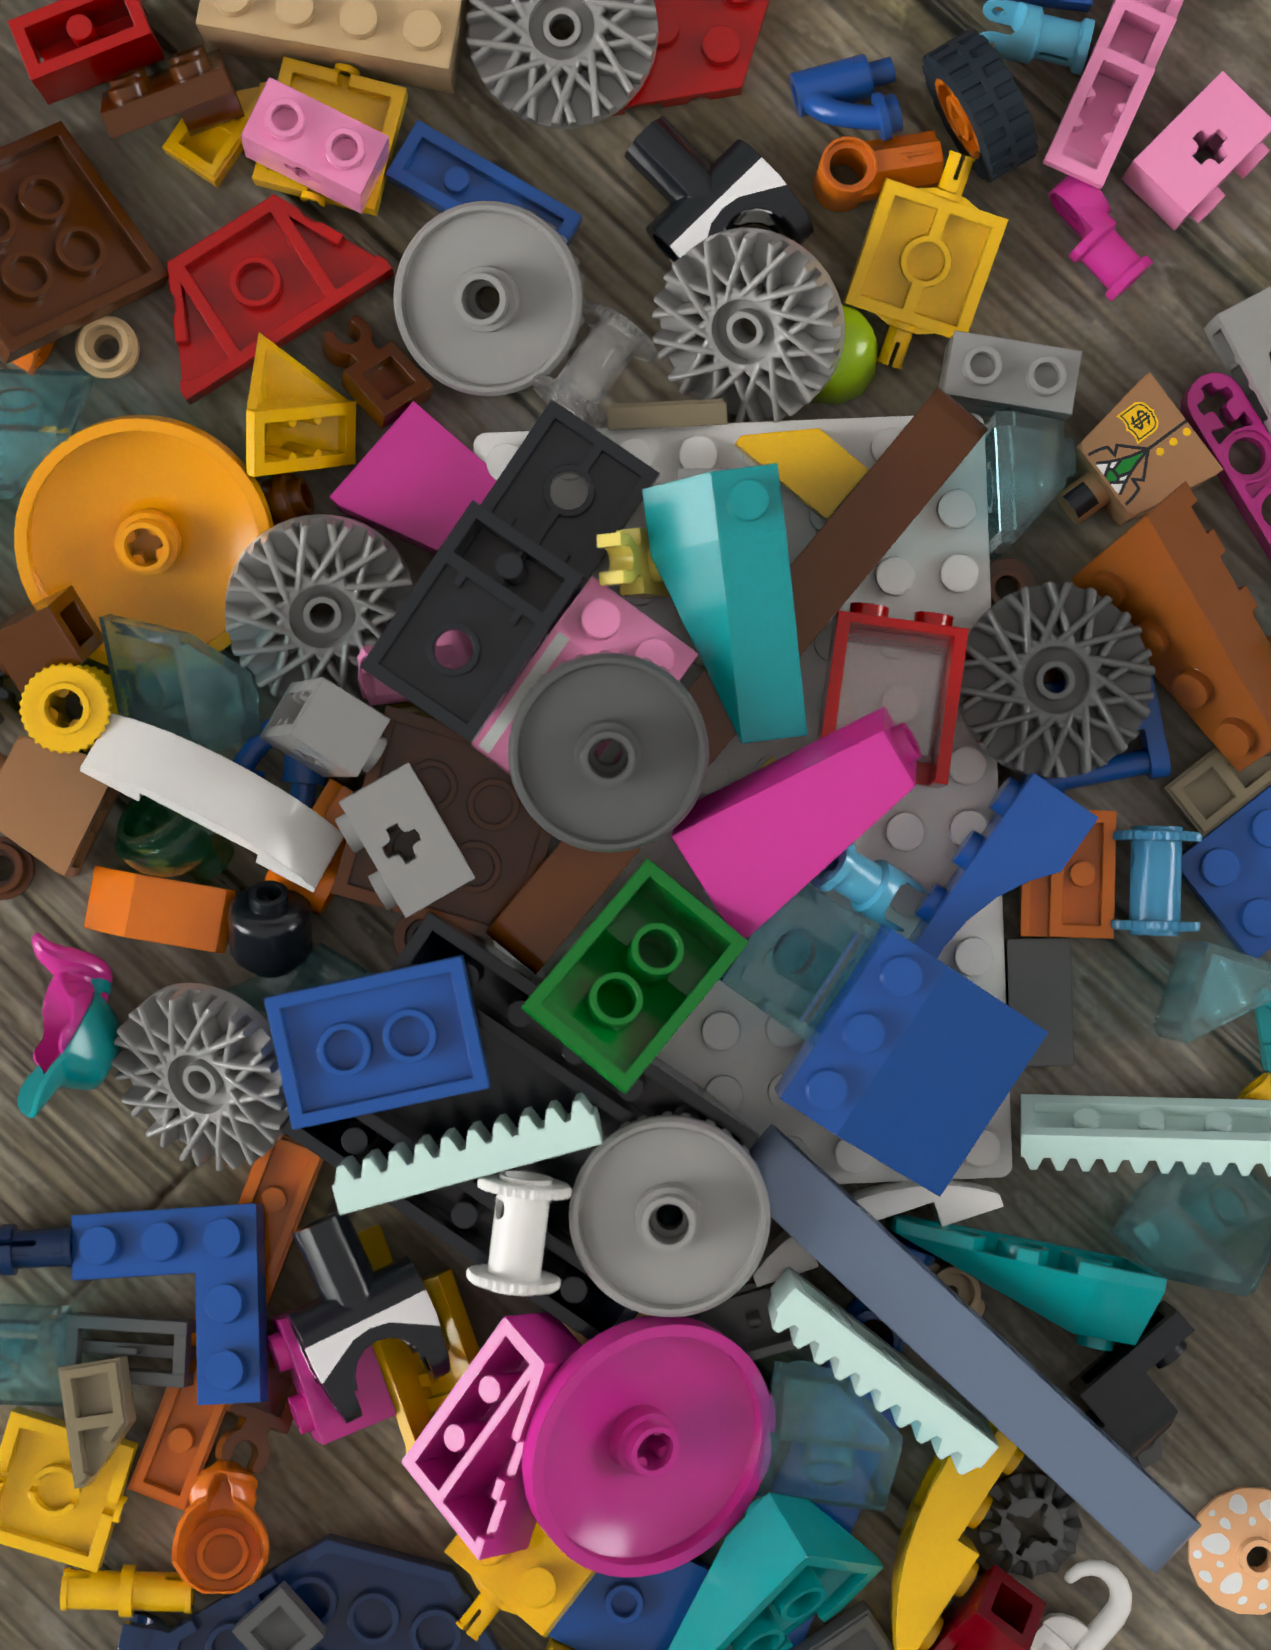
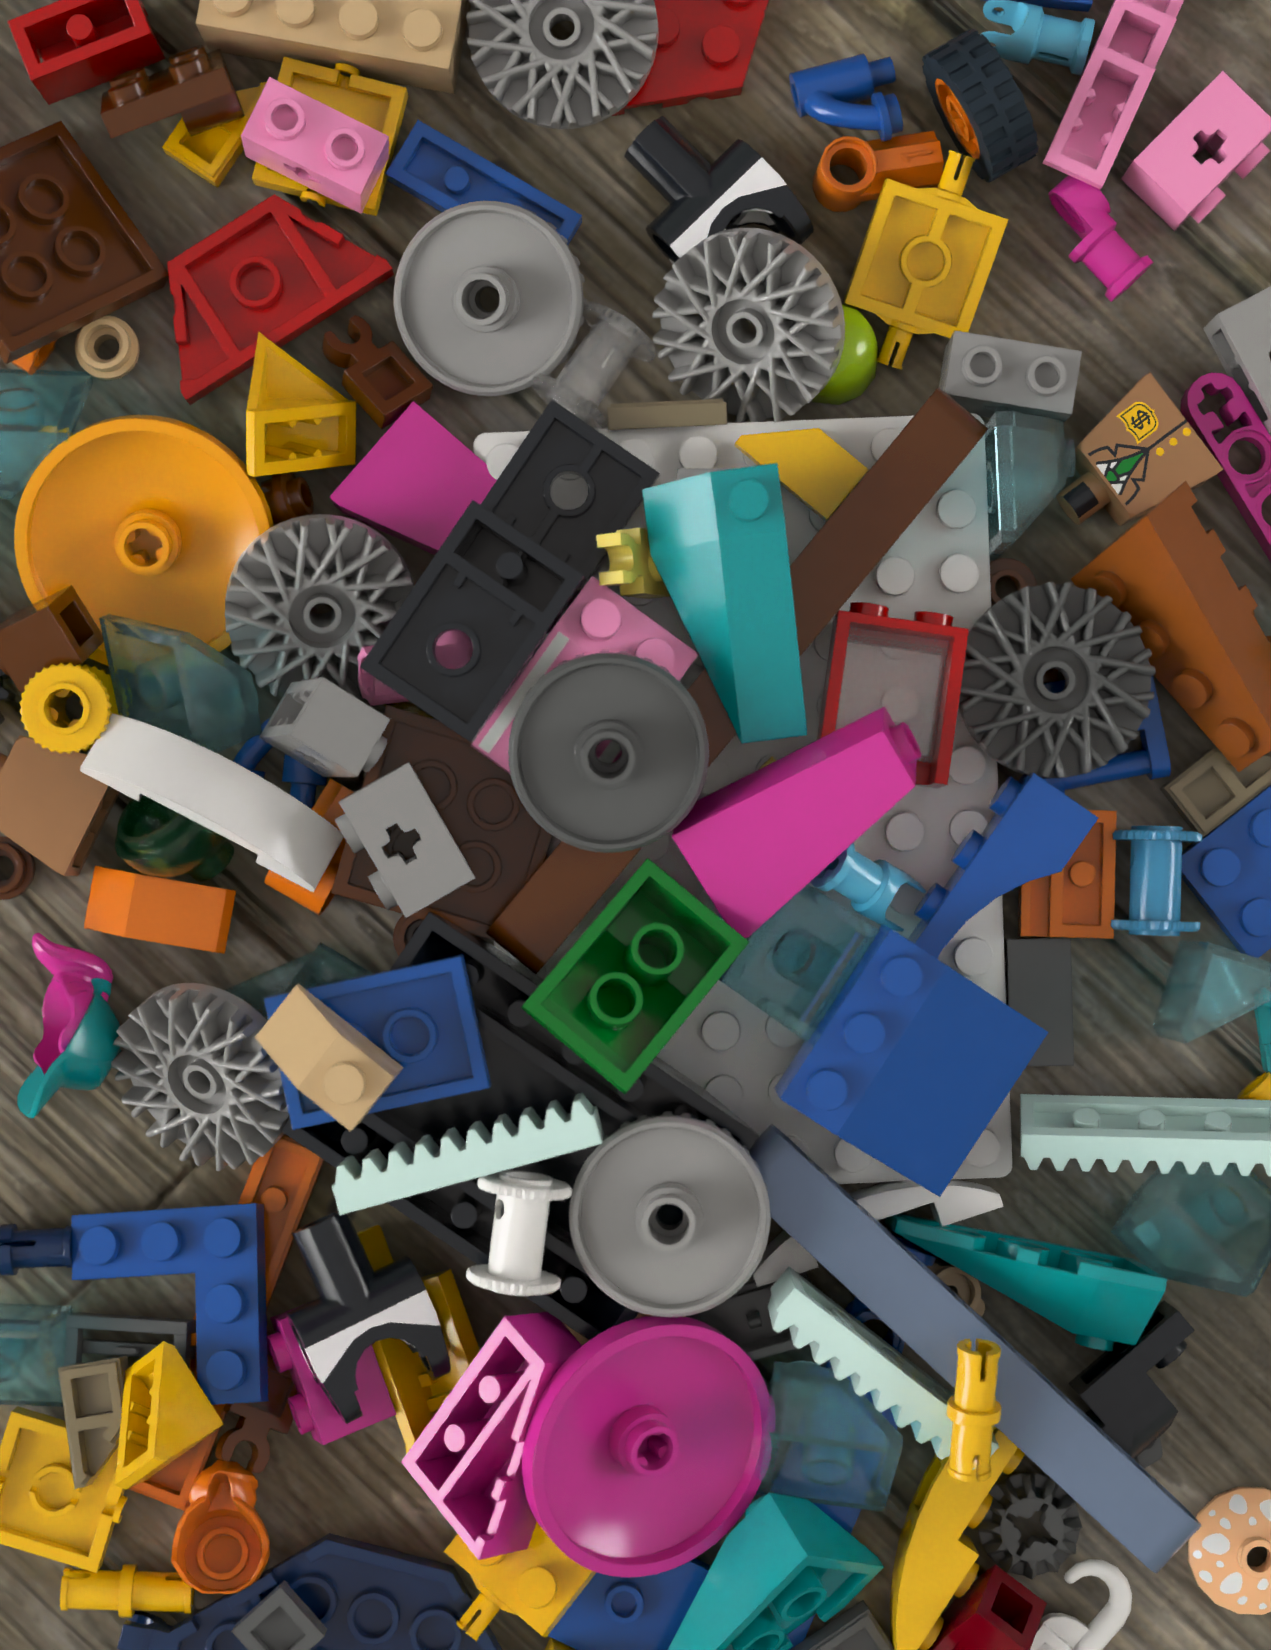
(160, 1415): none -> yellow slope
(270, 929): black head -> none
(327, 1057): none -> tan slope
(973, 1410): none -> yellow pin

